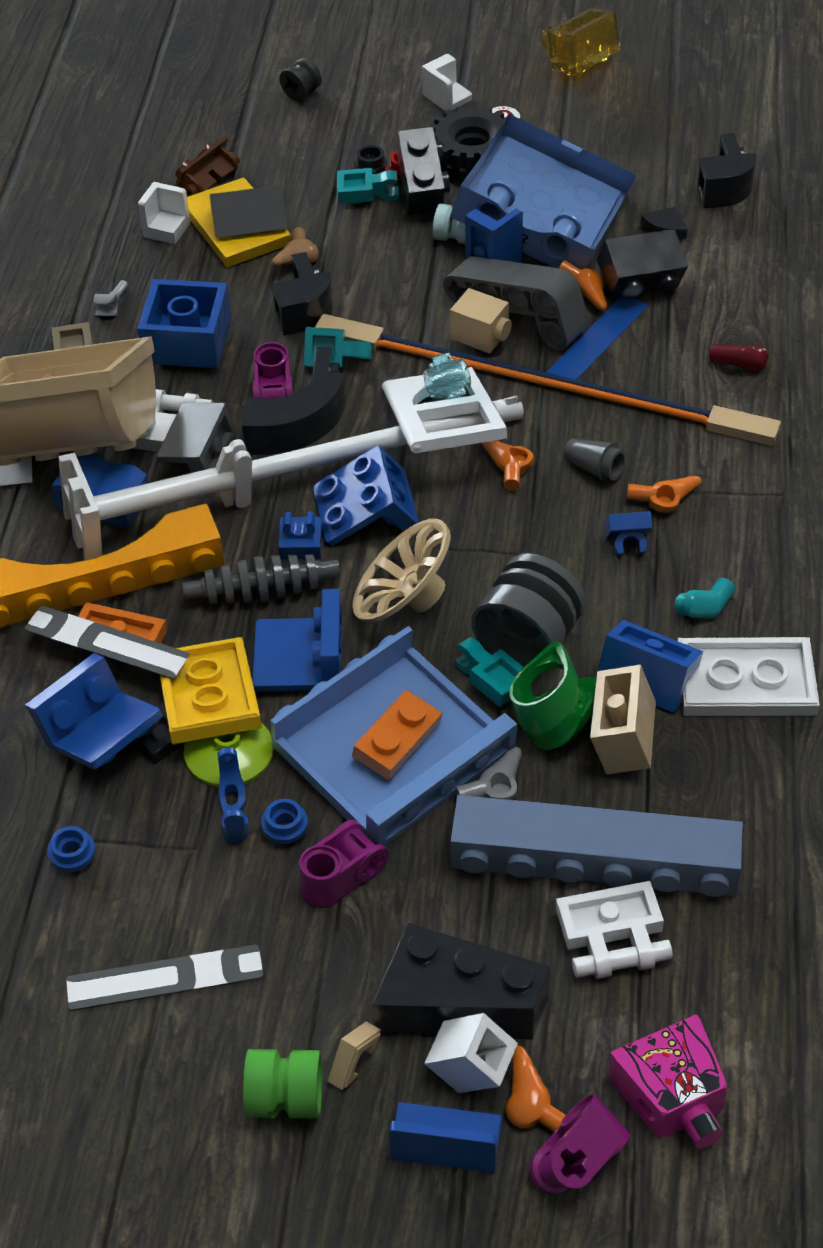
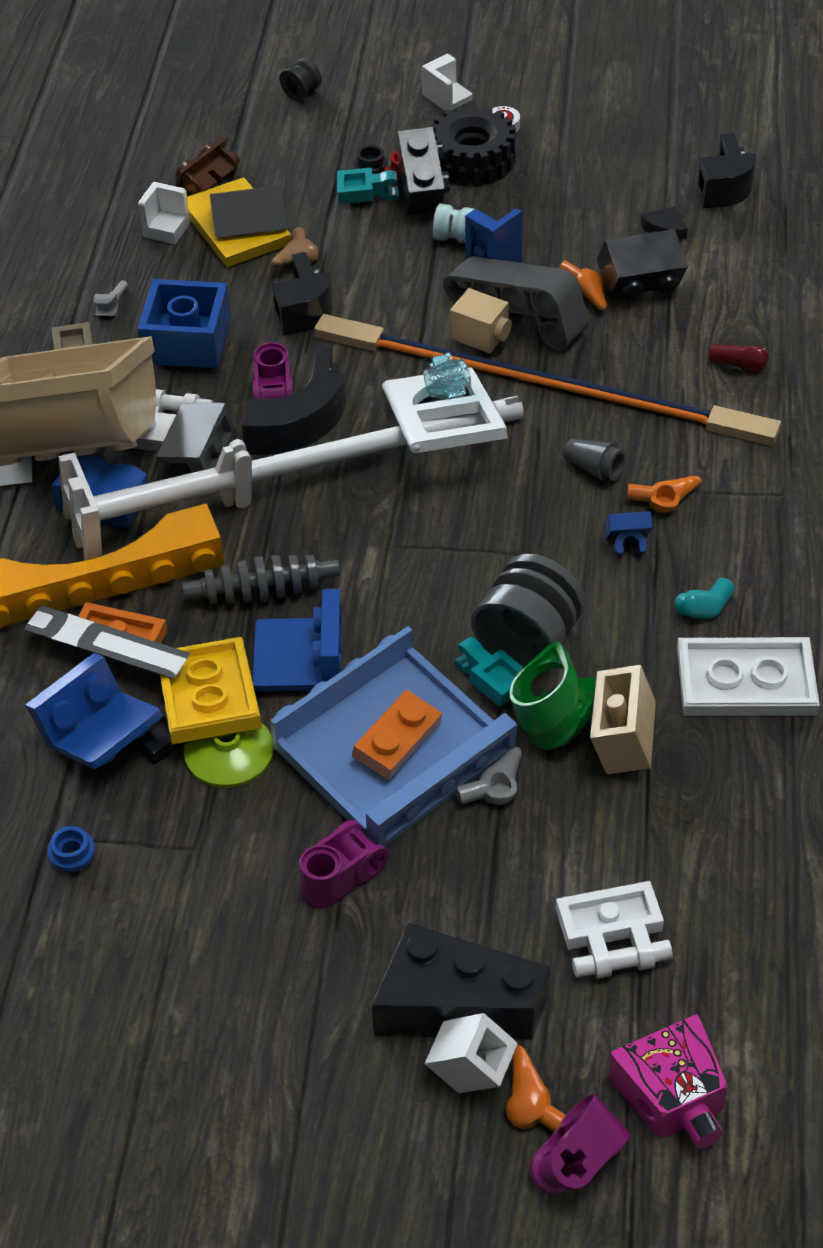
(164, 977): sticker -> none
(234, 821): blue cap -> none
(280, 812): blue plate -> none
(283, 1084): bright green wheel -> none
(300, 536): blue tile -> none
(336, 339): teal plate -> none
(349, 1051): tan tile -> none
(362, 493): blue bracket -> none
(415, 584): tan wheel -> none
(445, 1137): blue panel -> none
(511, 460): orange animal -> none
(559, 187): medium blue piece -> none
(582, 41): clear yellow brick -> none
(596, 845): sand blue brick -> none
(598, 337): blue sticker -> none
(663, 660): blue panel -> none

